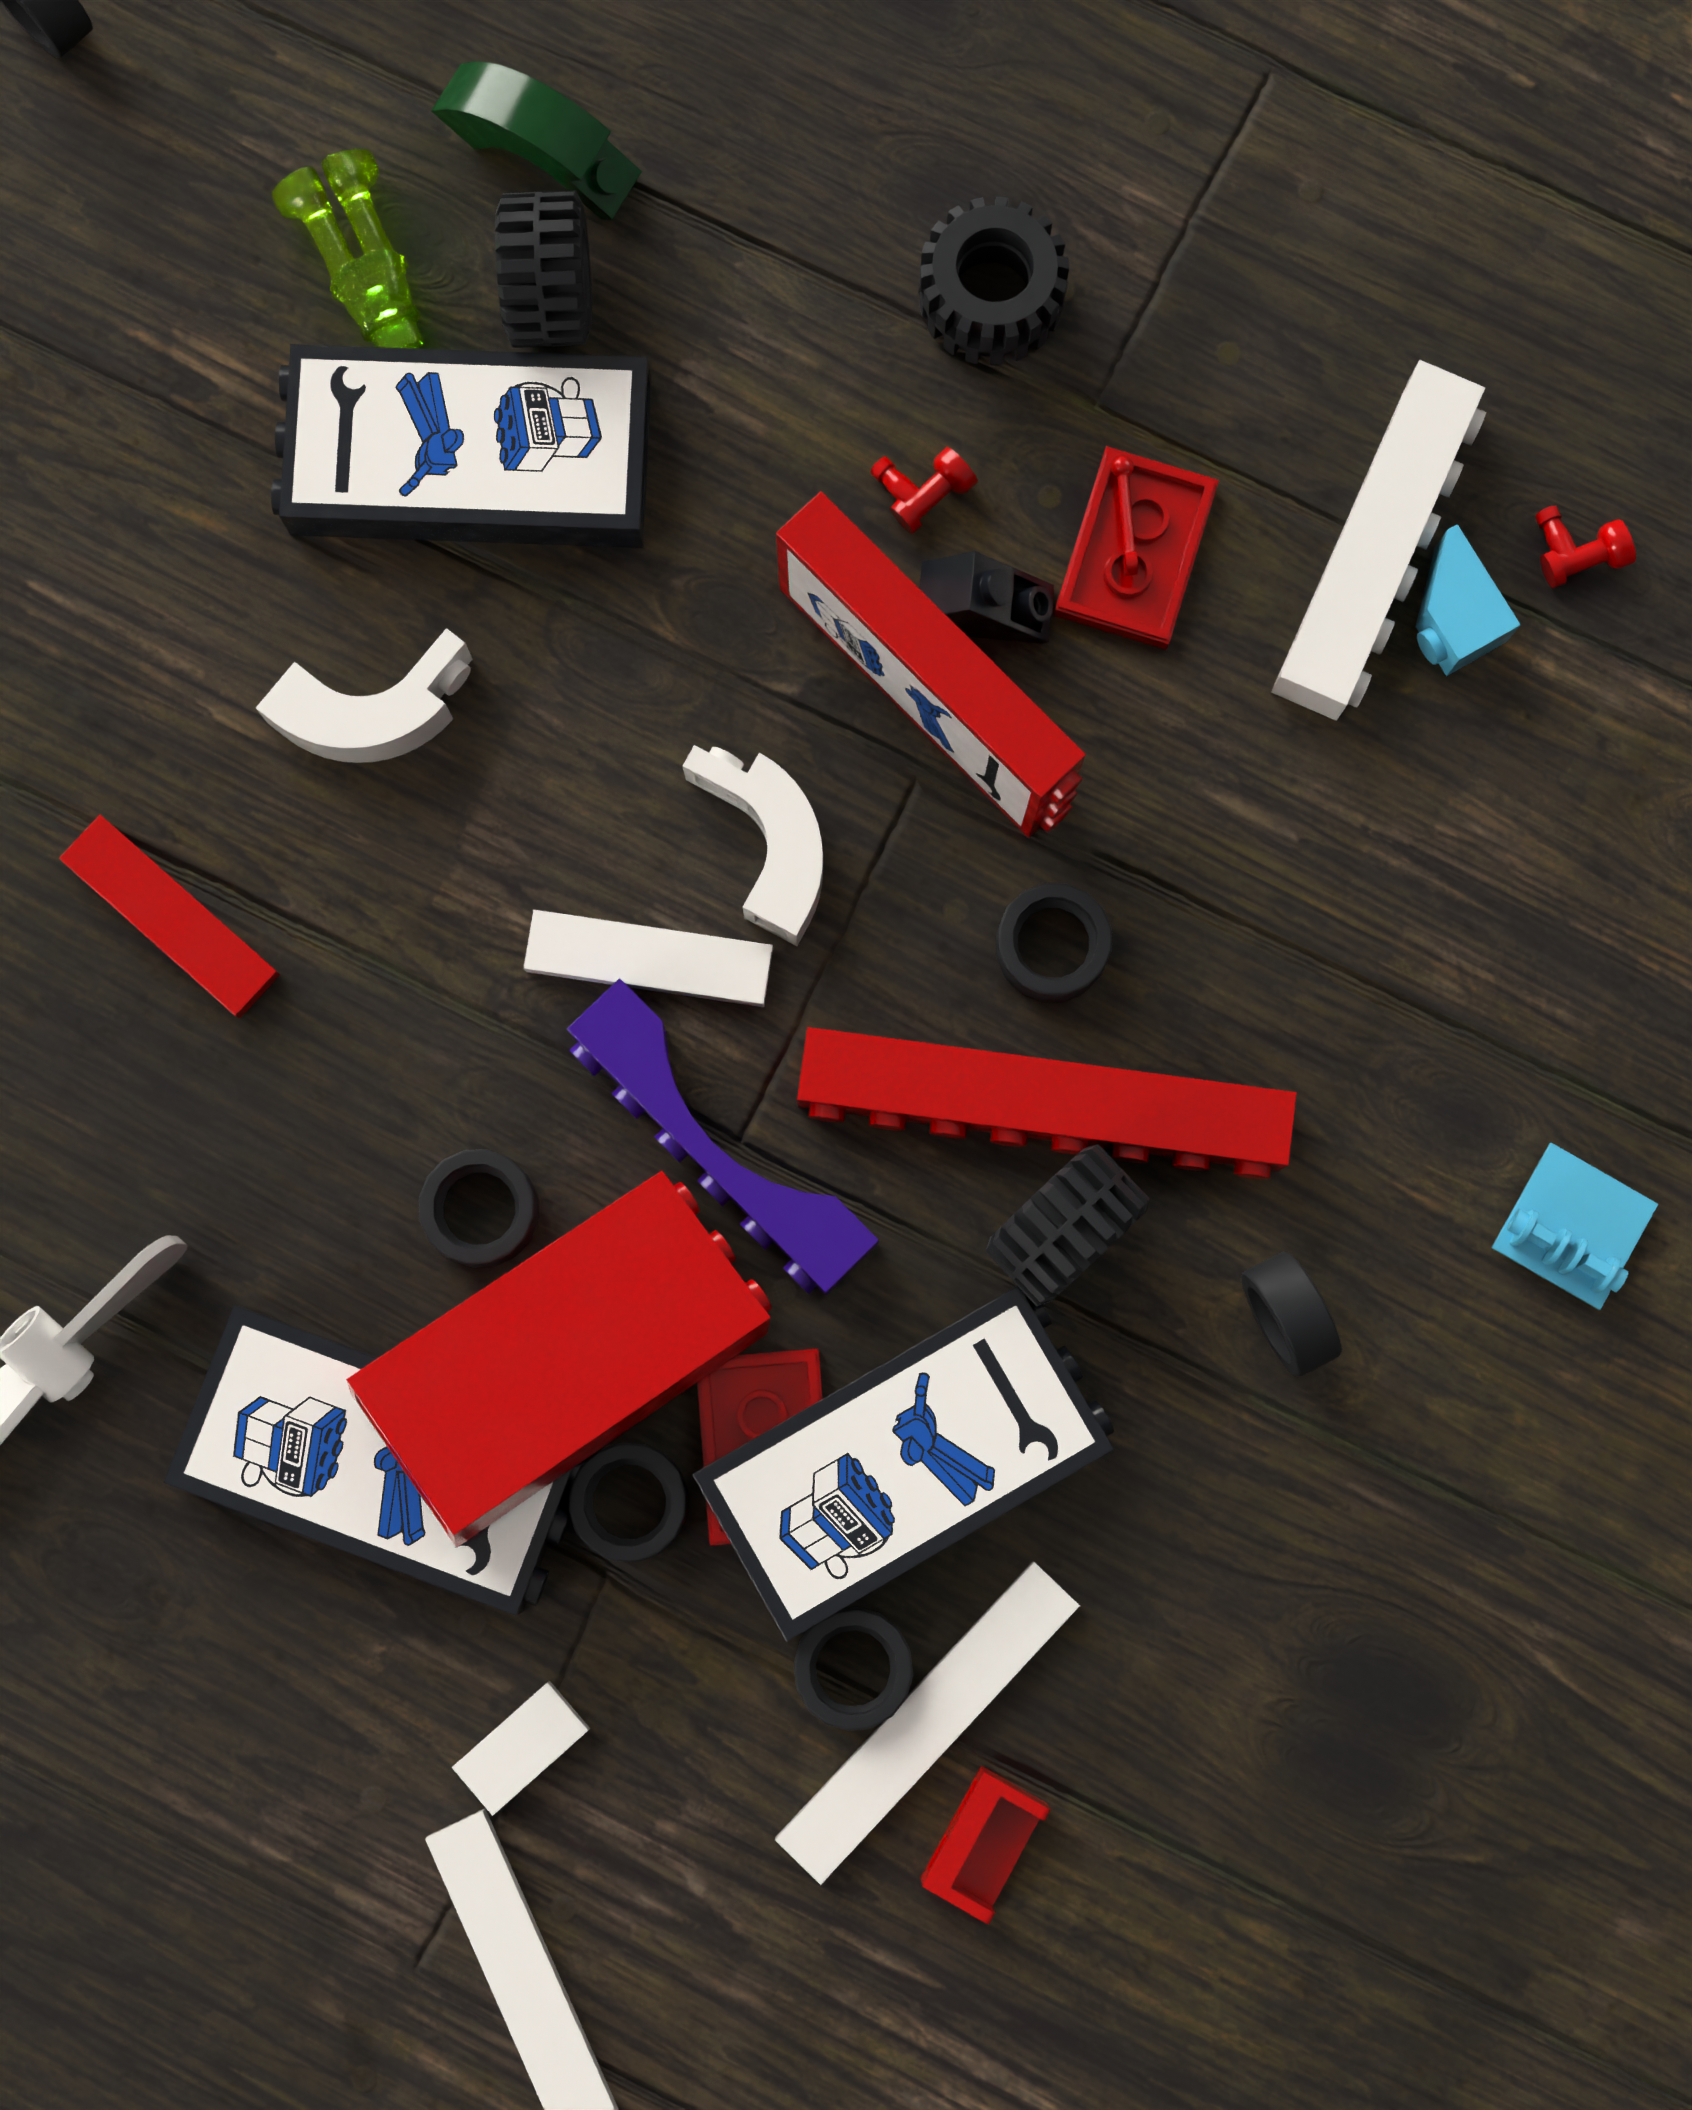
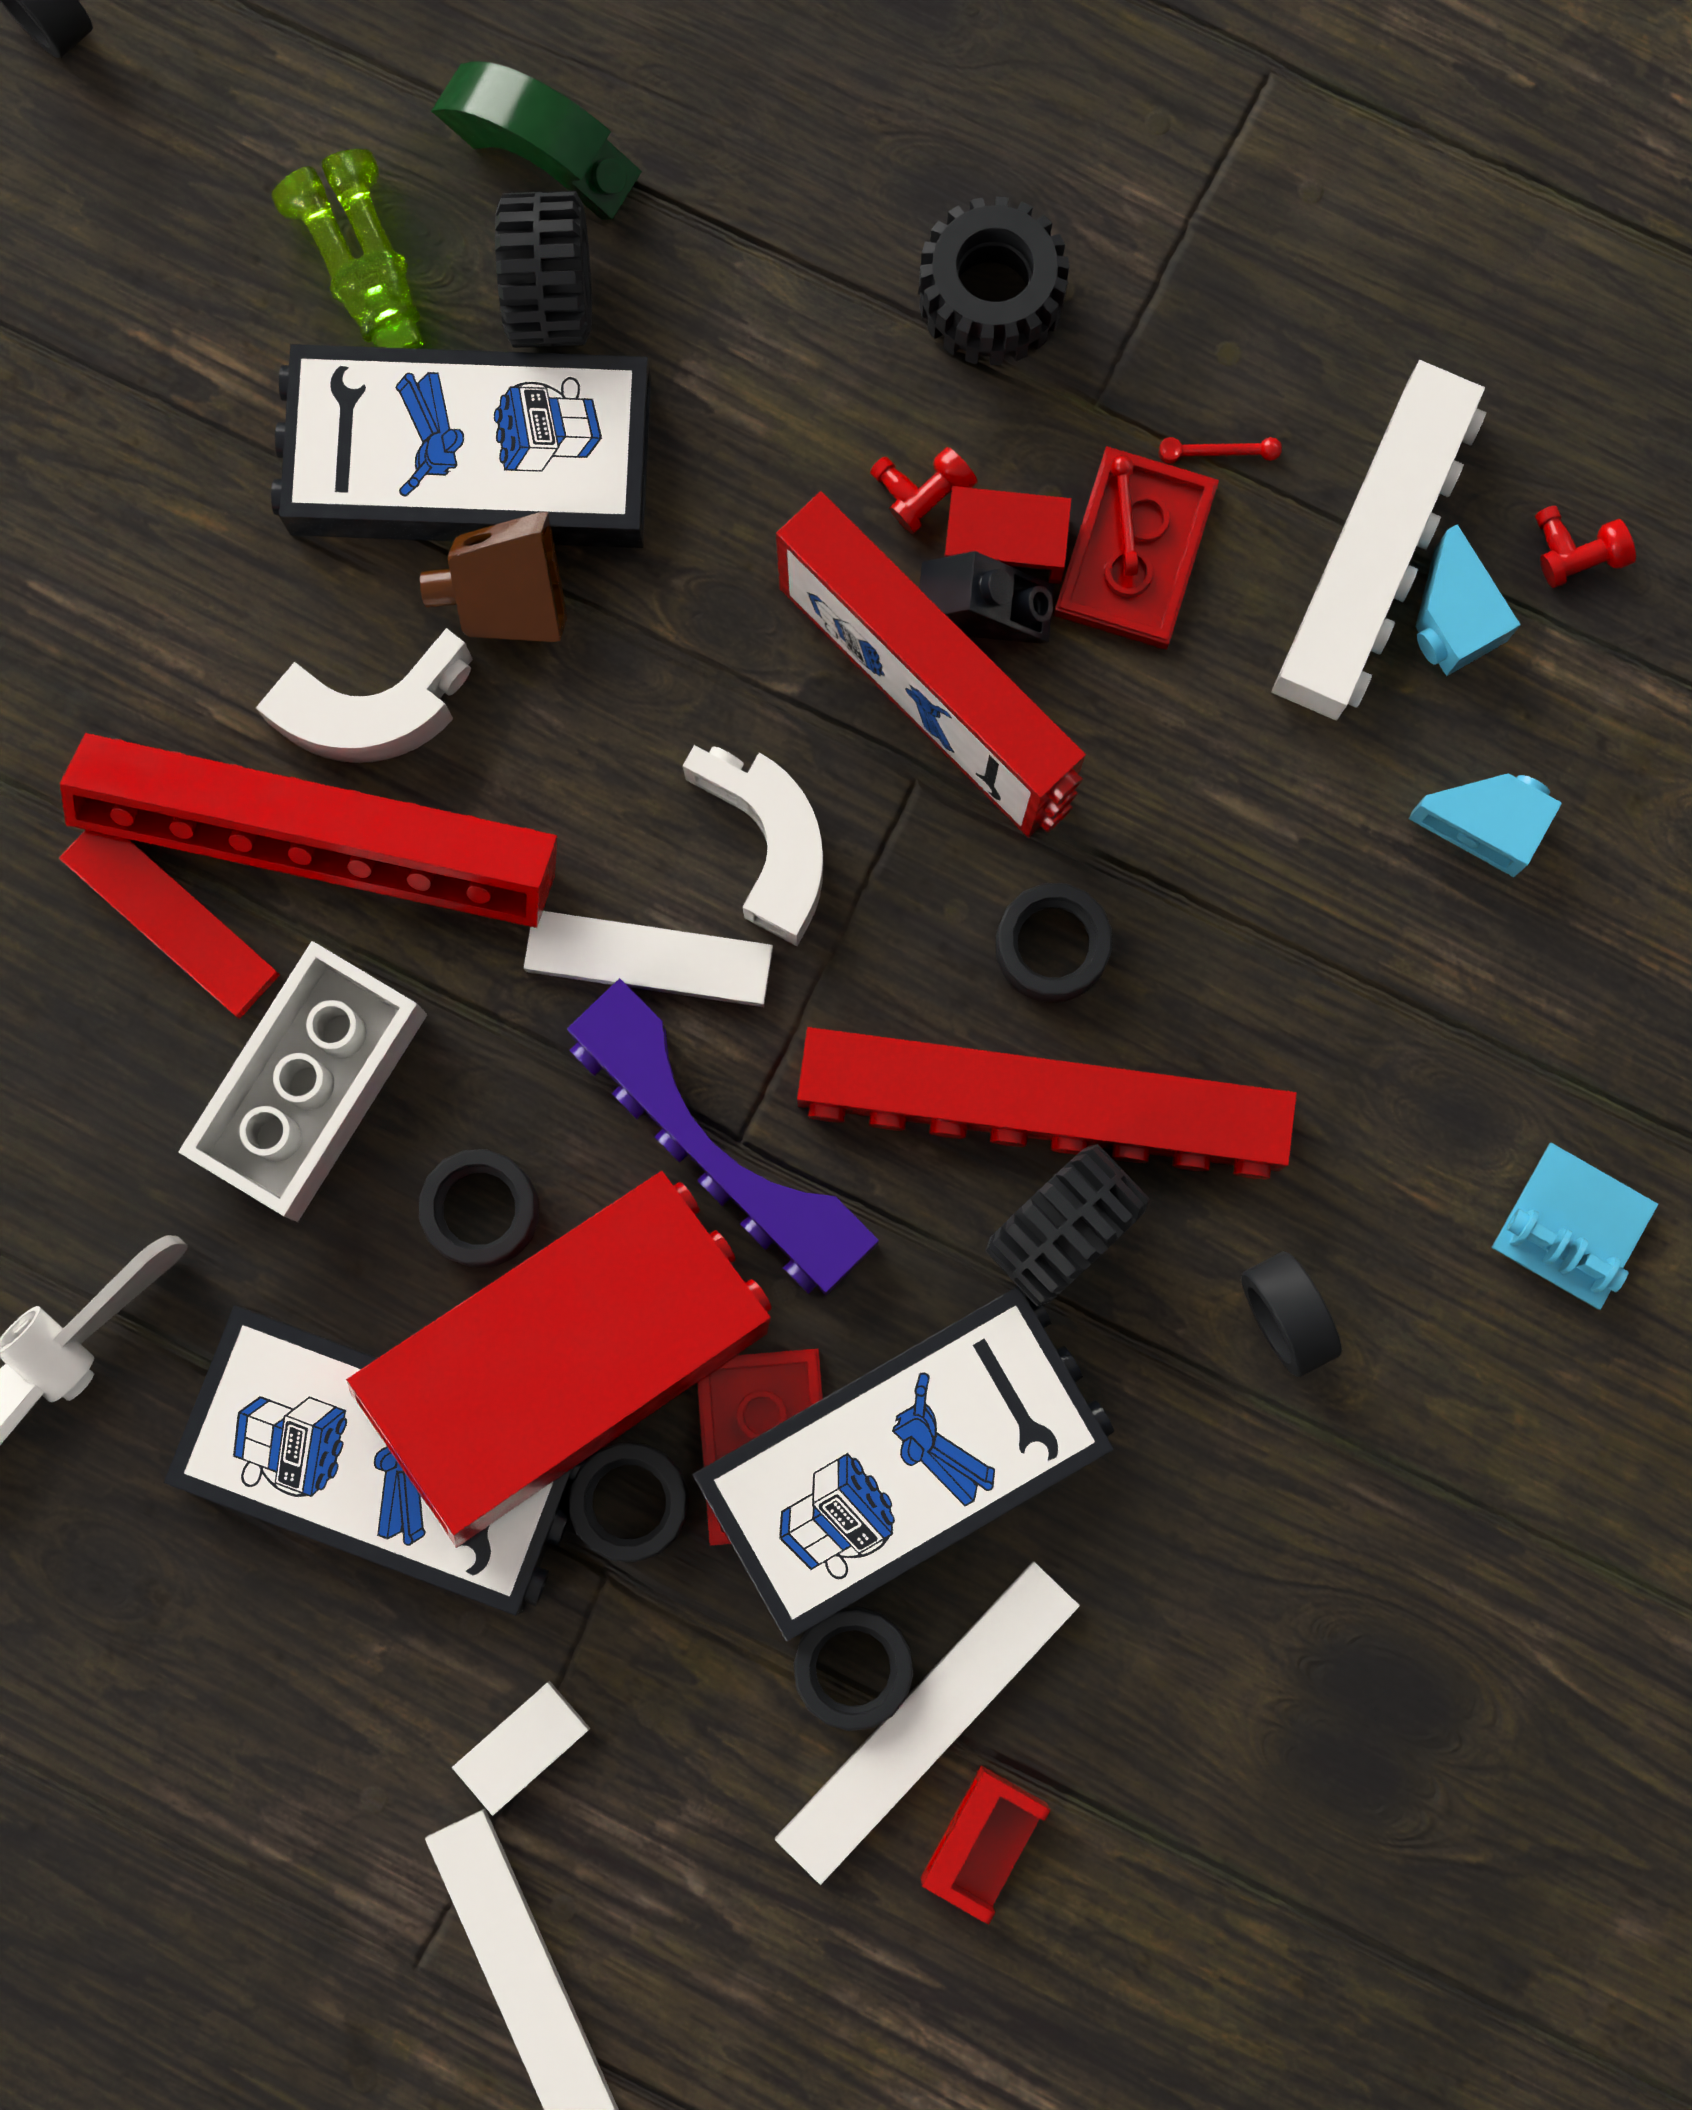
(303, 1082): none -> white brick
(309, 829): none -> red brick
(502, 582): none -> reddish brown torso
(1010, 528): none -> red panel
(1172, 449): none -> red hinge
(1492, 818): none -> medium azure slope

